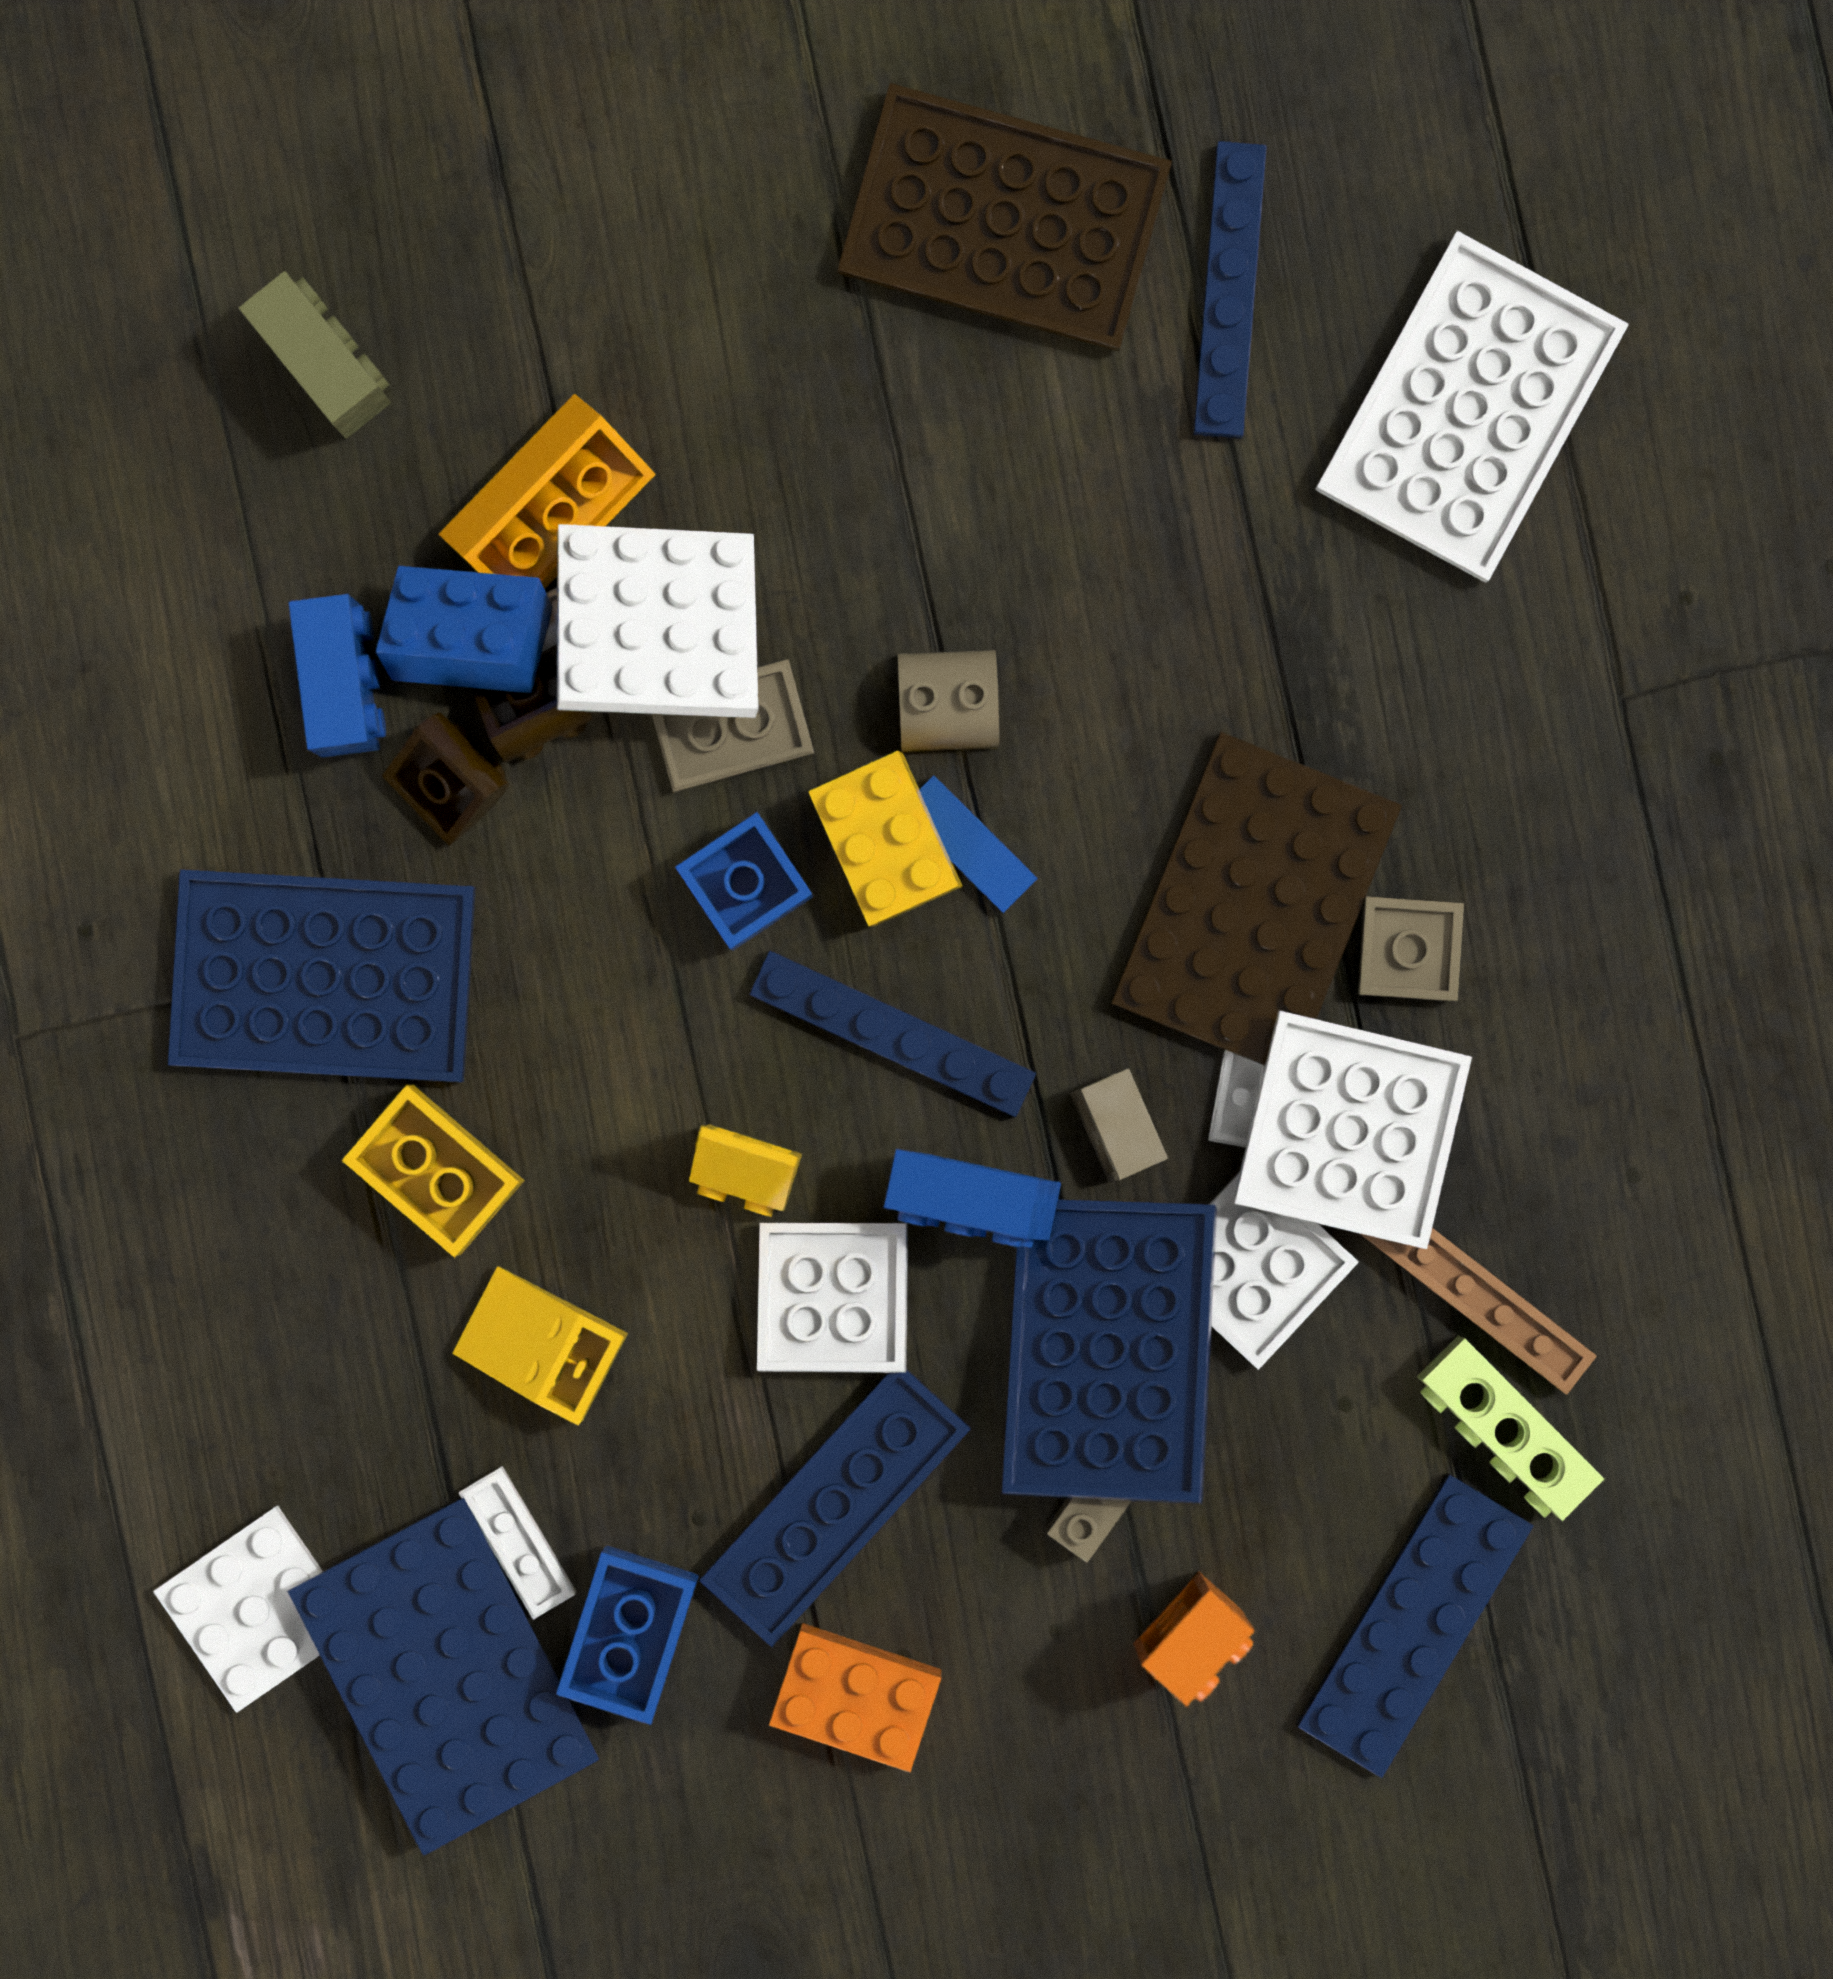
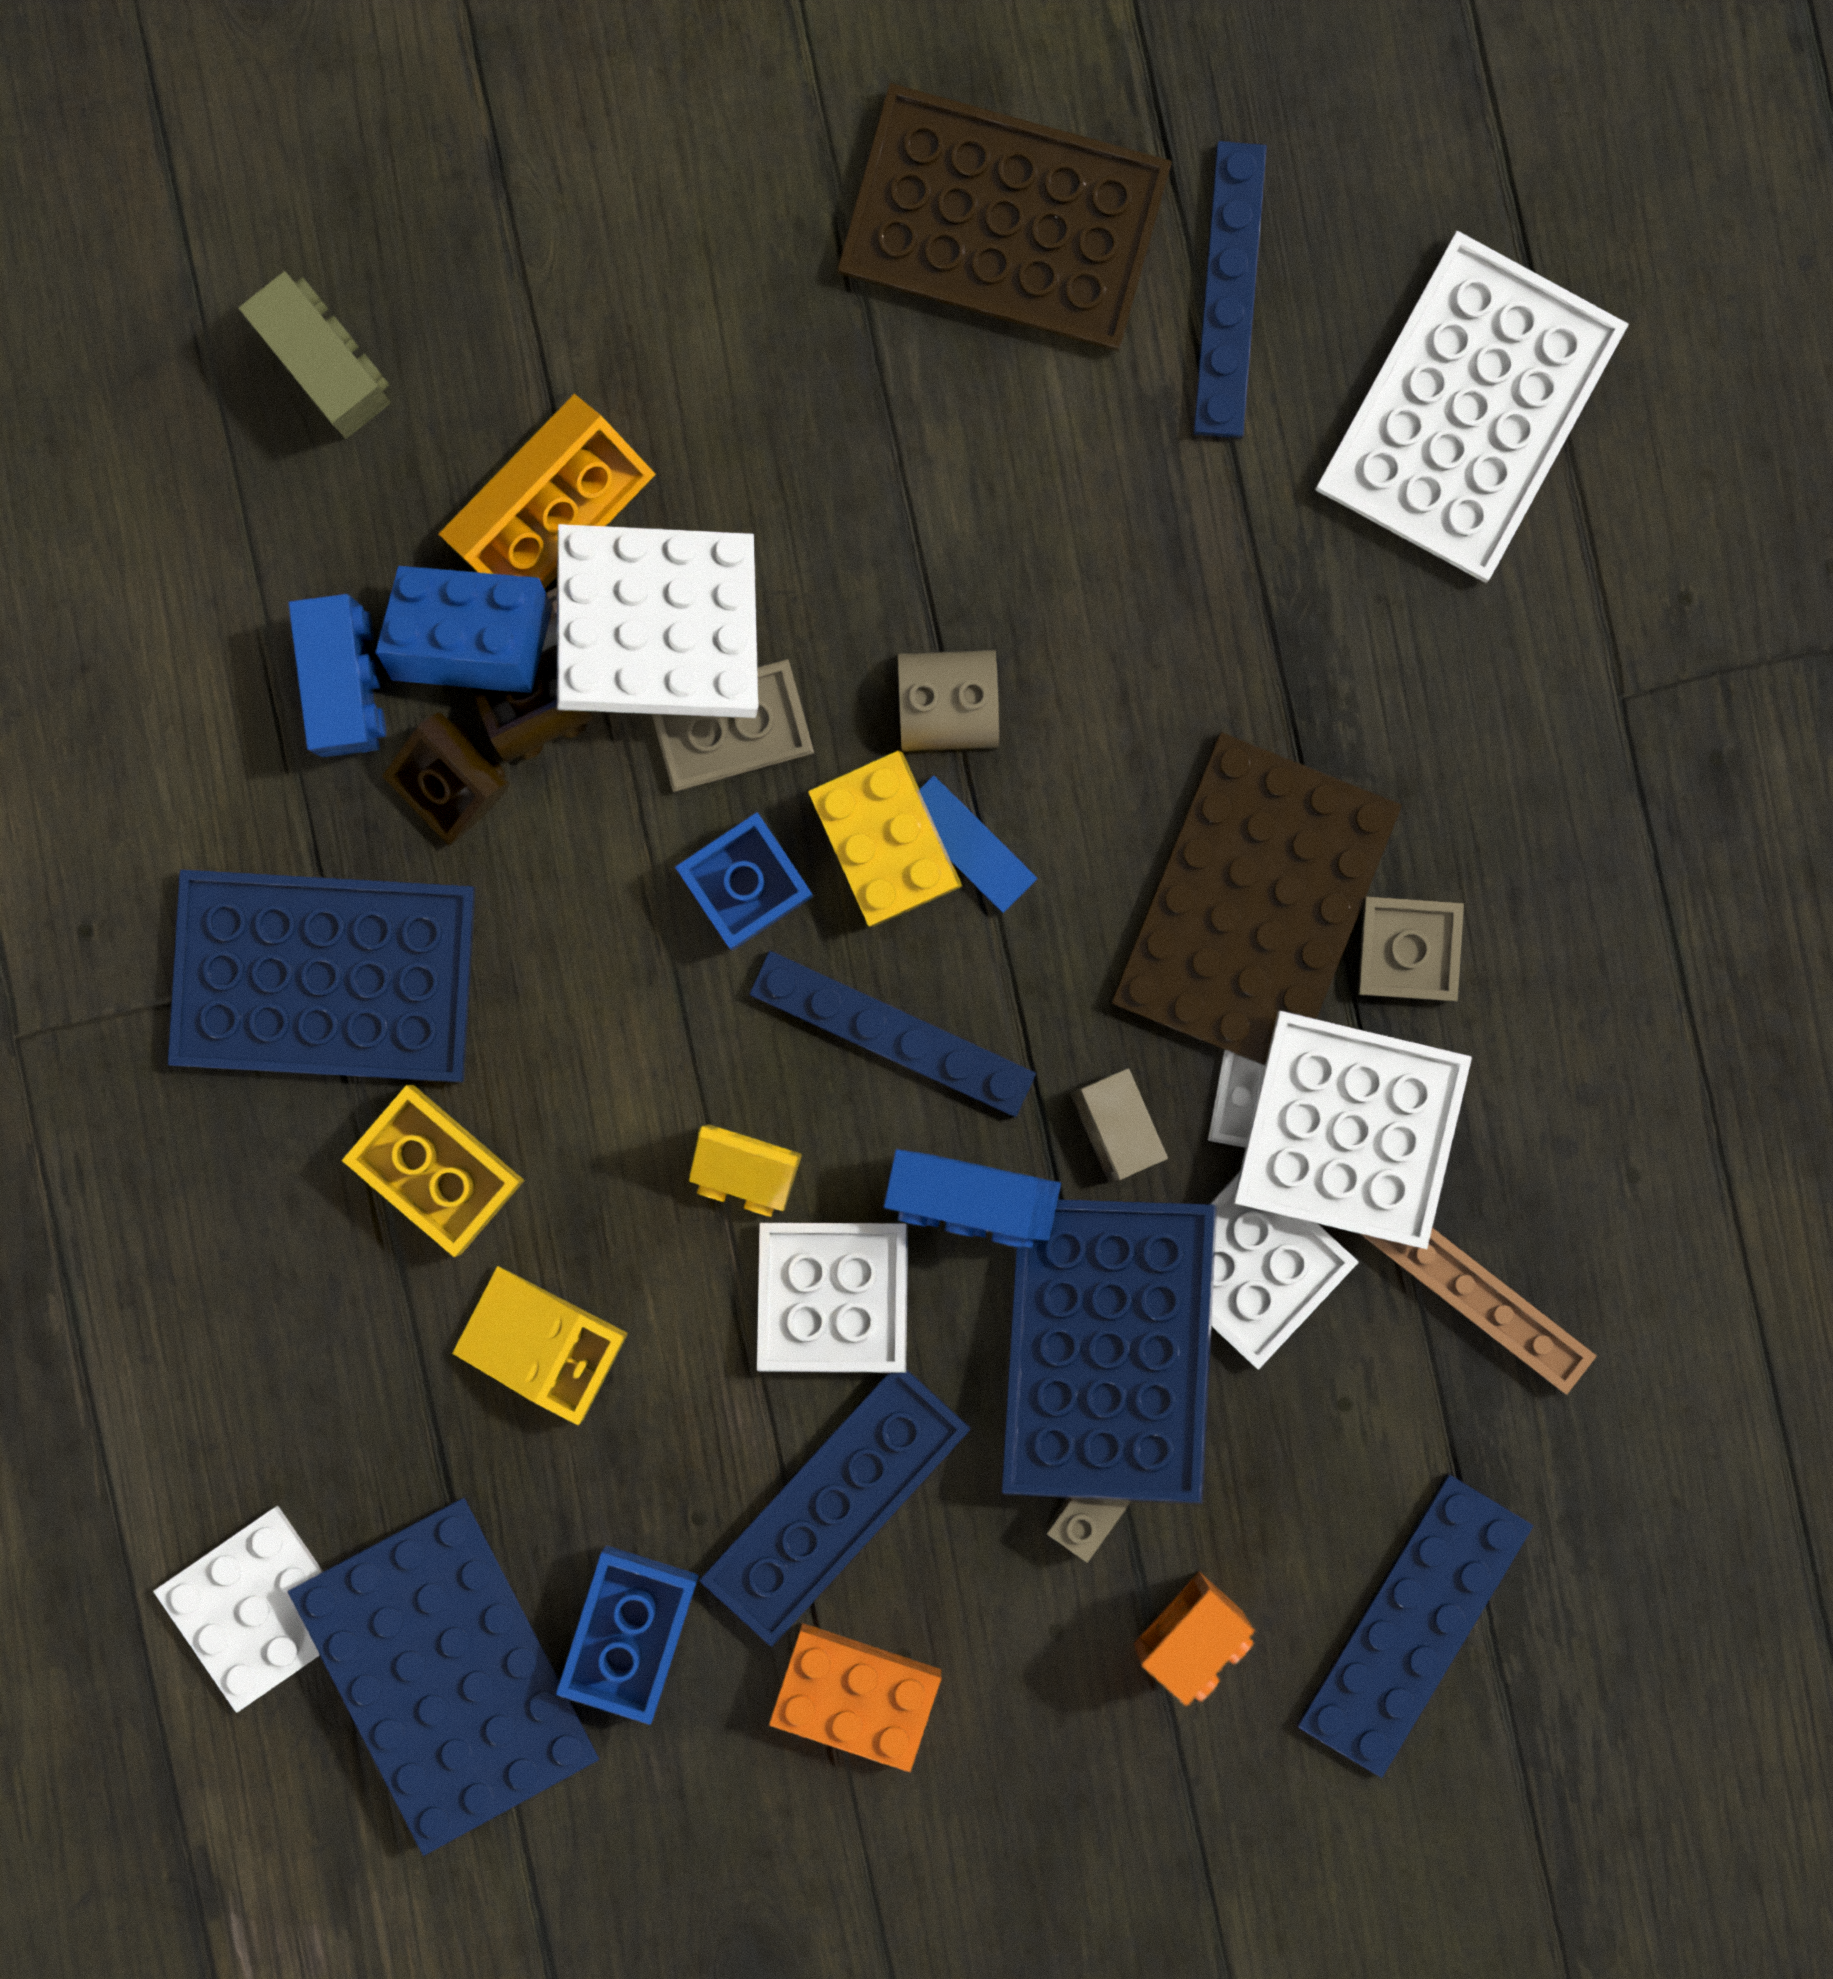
(518, 1543): white tile -> none
(1571, 1474): yellowish green brick -> none

